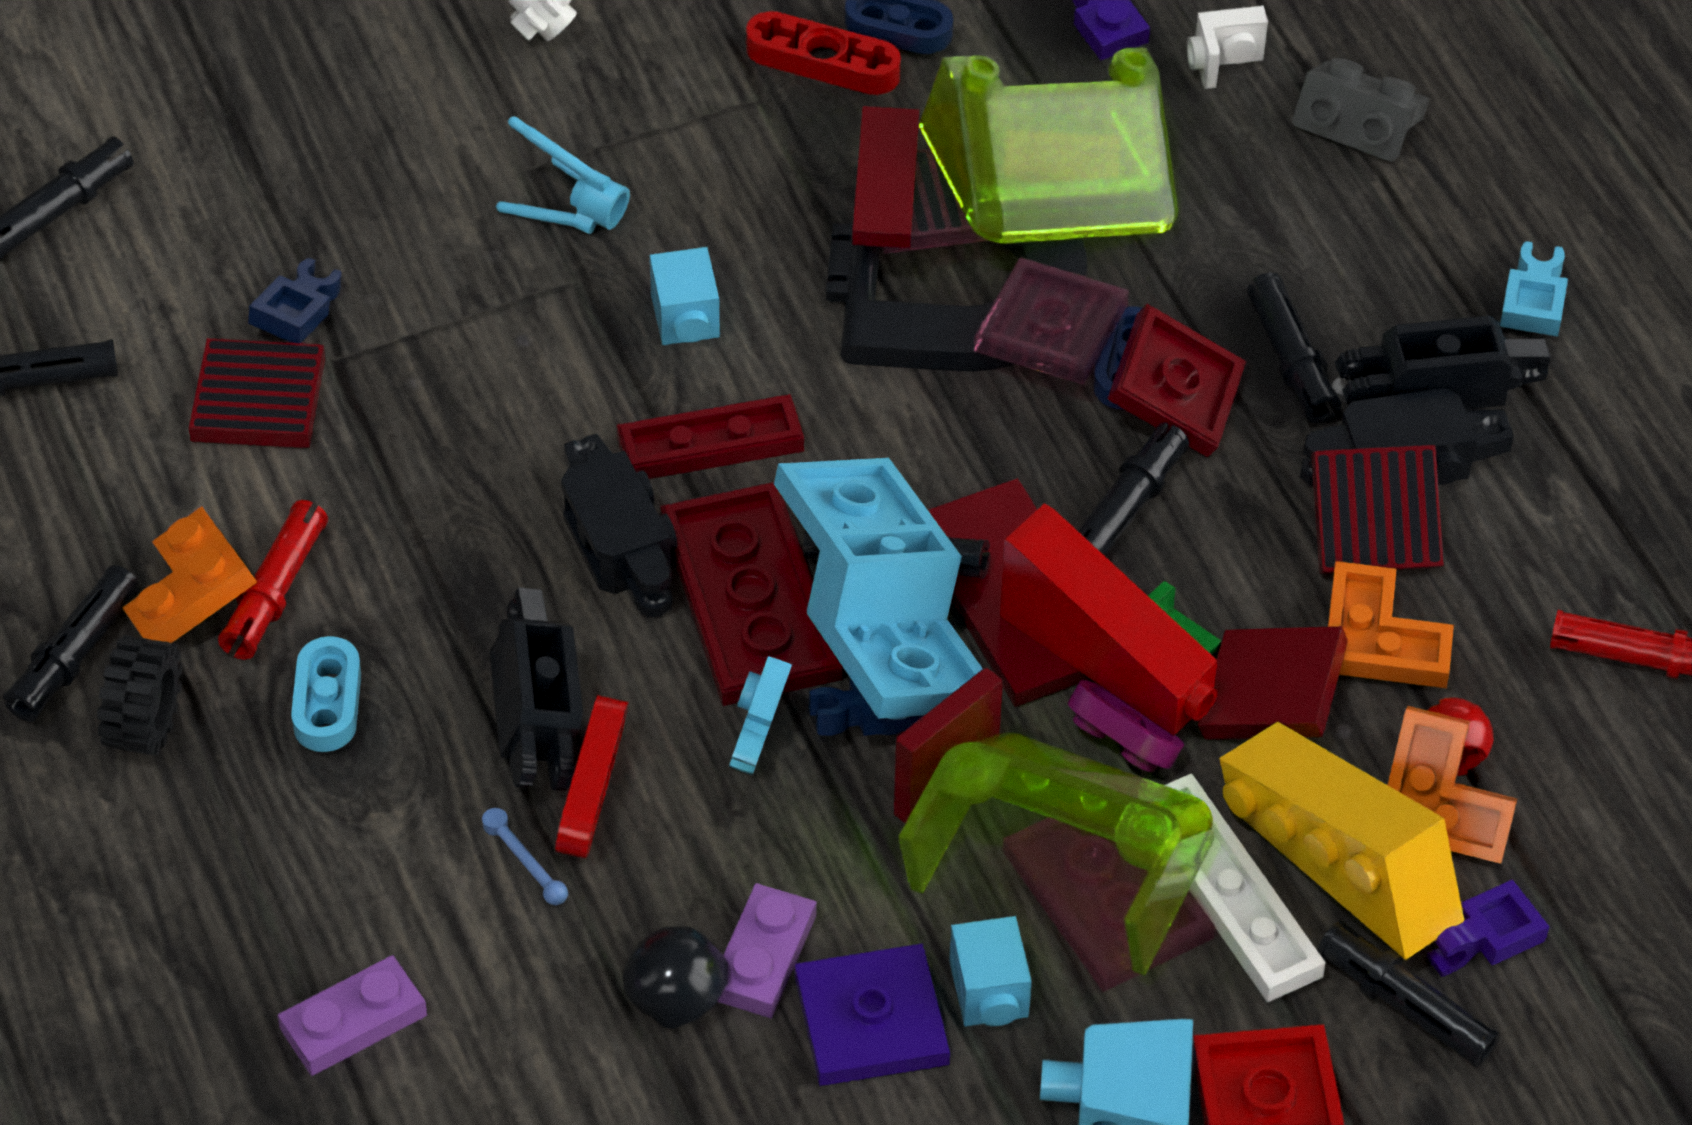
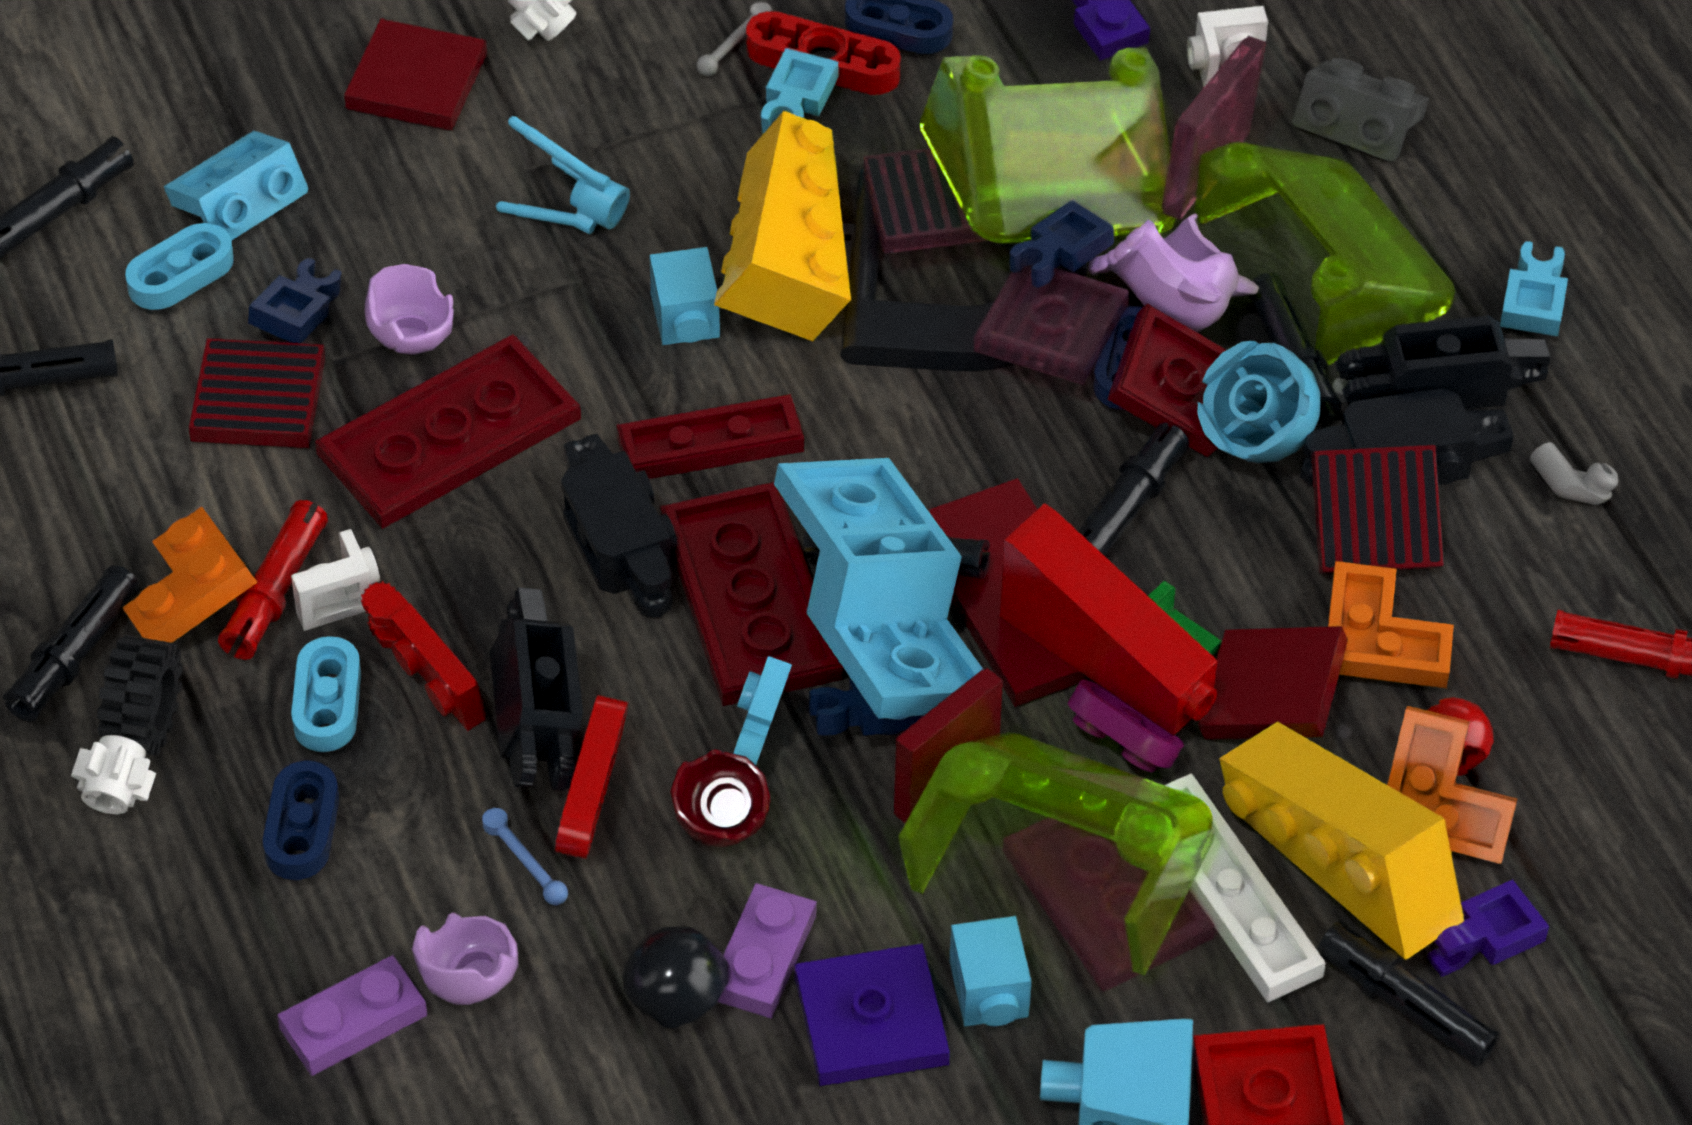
(113, 774): none -> white gear
(175, 266): none -> medium azure plate
(241, 184): none -> medium azure bracket
(300, 825): none -> dark blue plate
(335, 588): none -> white bracket
(408, 309): none -> lavender hair
(415, 74): none -> dark red tile
(421, 650): none -> red hinge
(447, 430): none -> dark red tile
(466, 958): none -> lavender hair
(708, 64): none -> light grey hinge
(720, 798): none -> dark red hair
(788, 232): none -> yellow wedge
(798, 86): none -> medium azure plate
(886, 177): dark red tile -> none
(1064, 238): none -> dark blue plate
(1176, 274): none -> lavender hair
(1214, 118): none -> clear pink tile
(1259, 402): none -> medium azure cylinder
(1375, 265): none -> clear neon green windscreen
(1567, 483): none -> light grey arm

